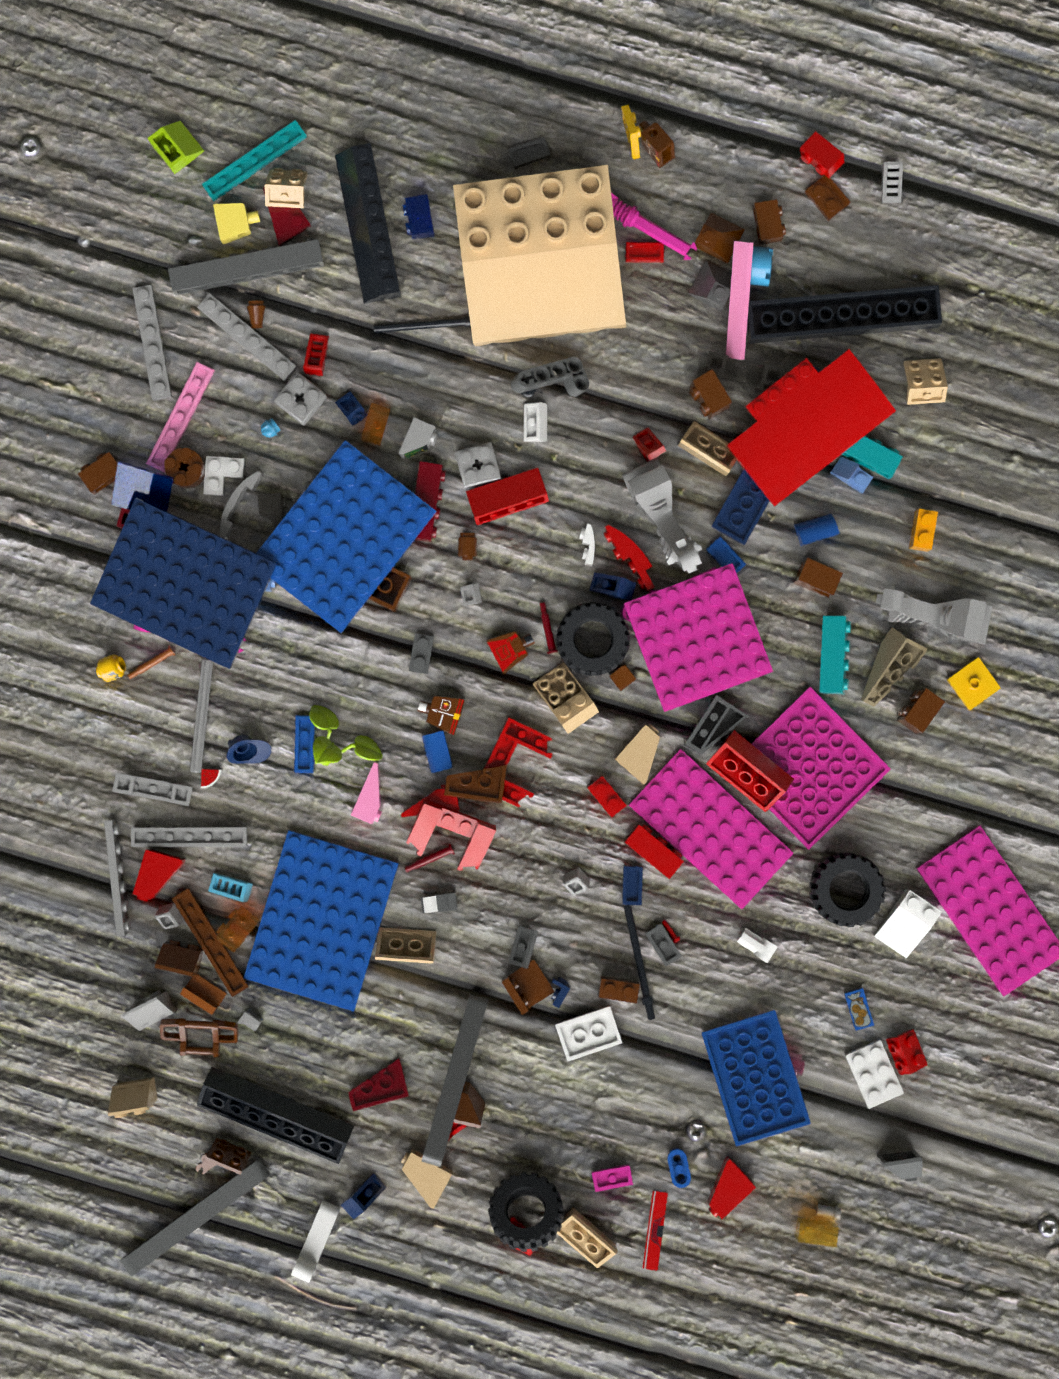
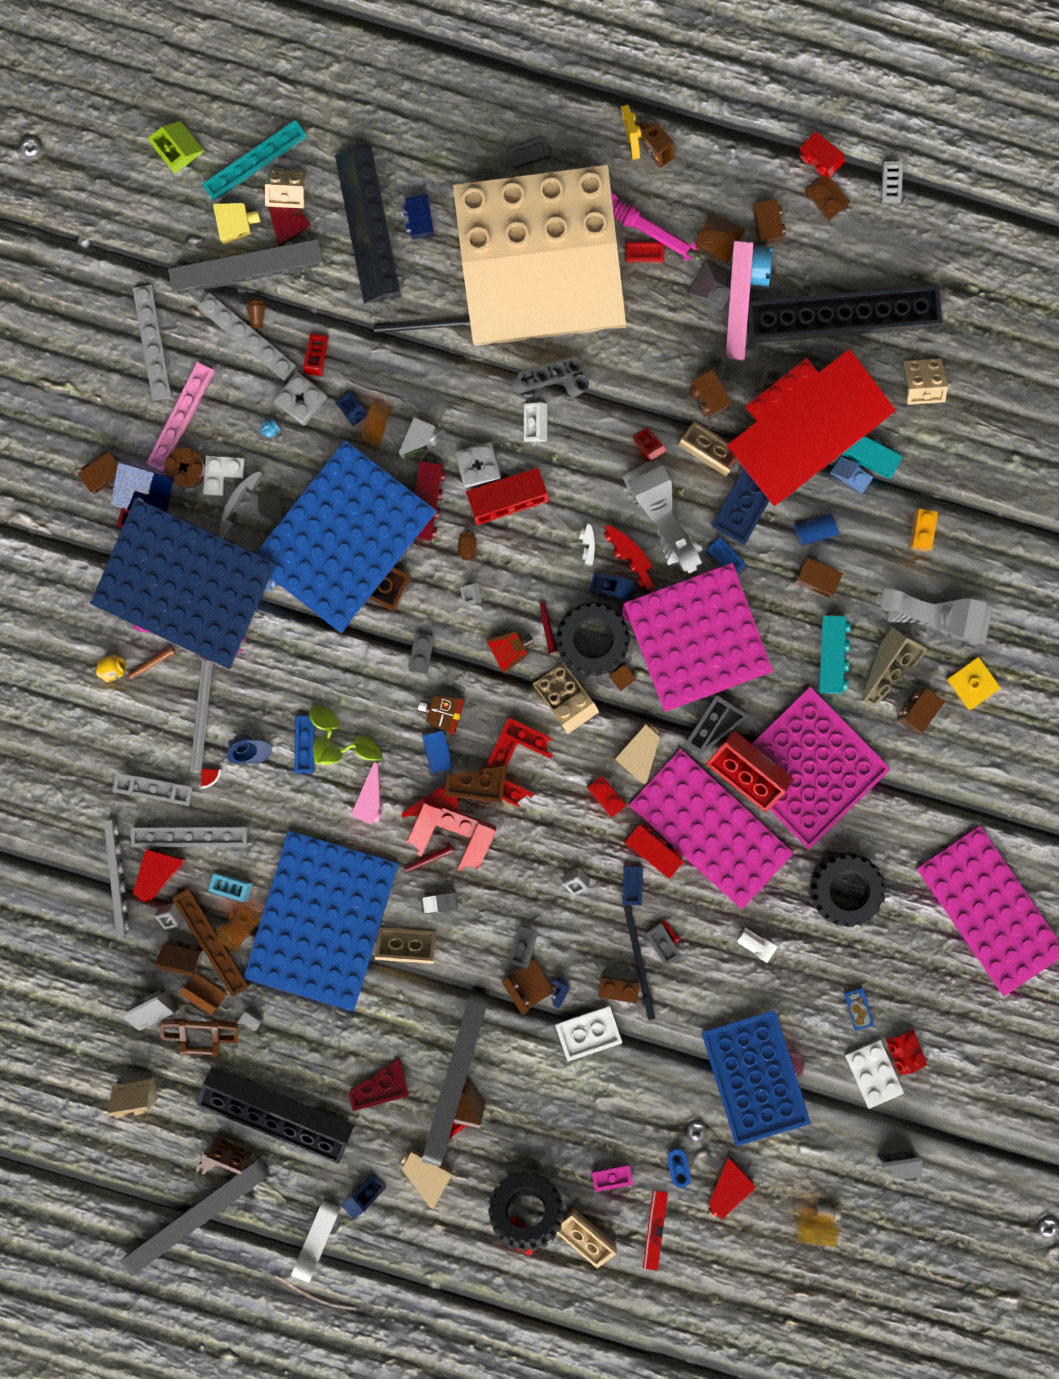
(907, 923): white slope -> none

